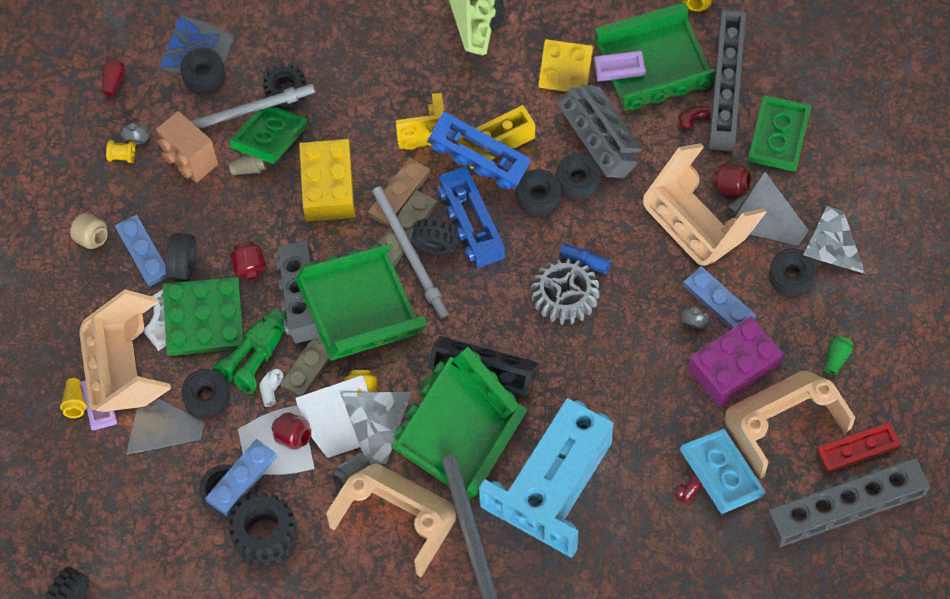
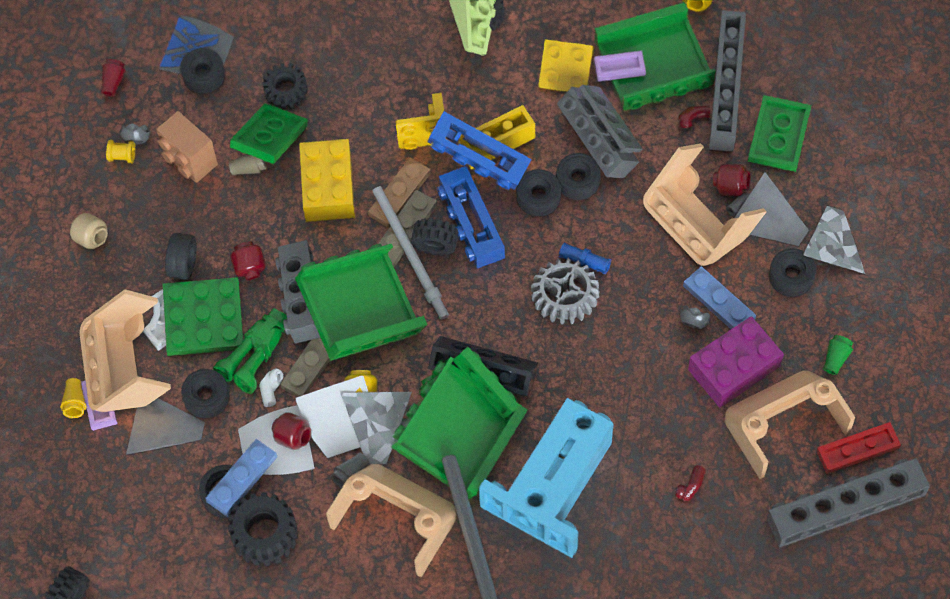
(142, 250): medium blue plate -> none
(289, 95): light grey bar -> none
(722, 471): medium azure tile -> none

